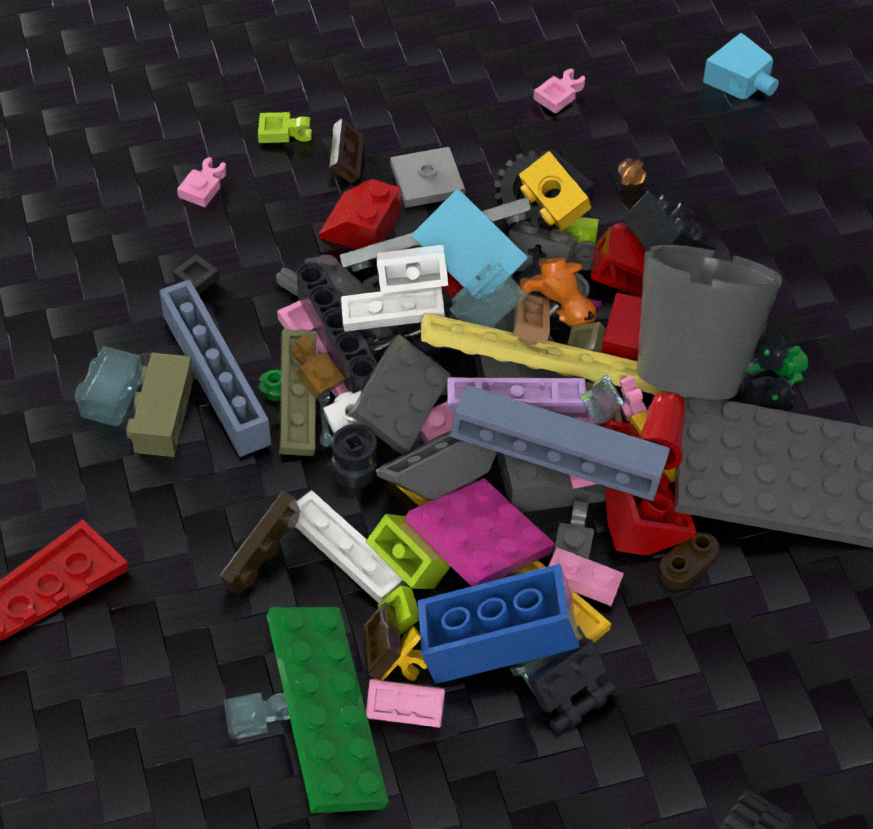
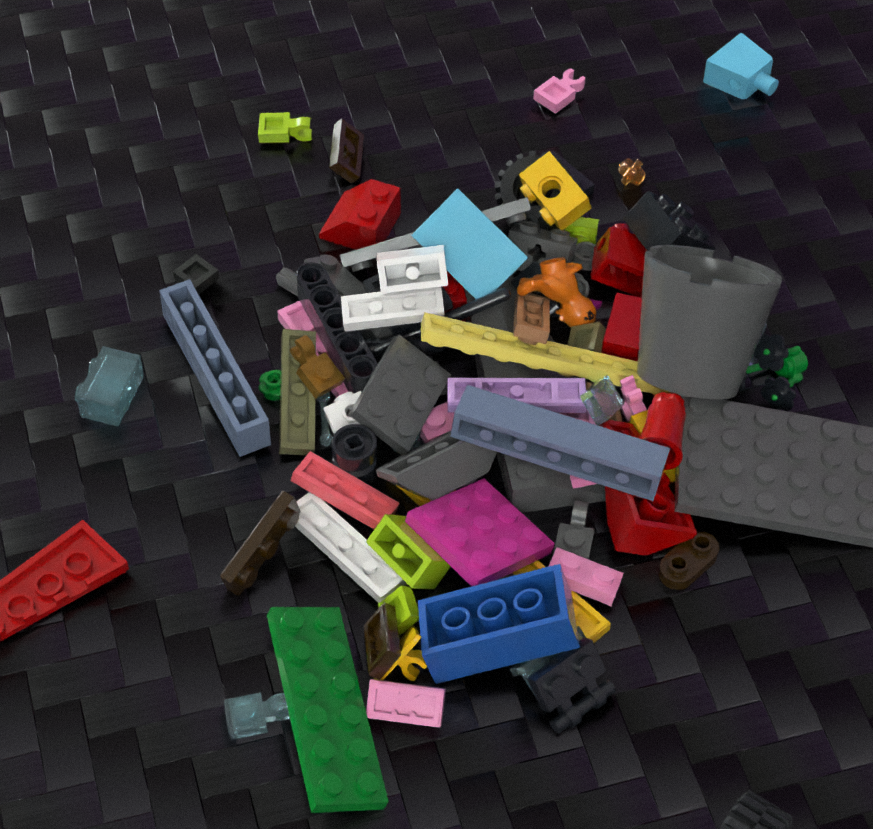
(161, 404): olive brick -> none
(203, 185): bright pink plate -> none
(343, 490): none -> coral plate
(426, 176): light grey plate -> none
(489, 299): clear light blue bracket -> none

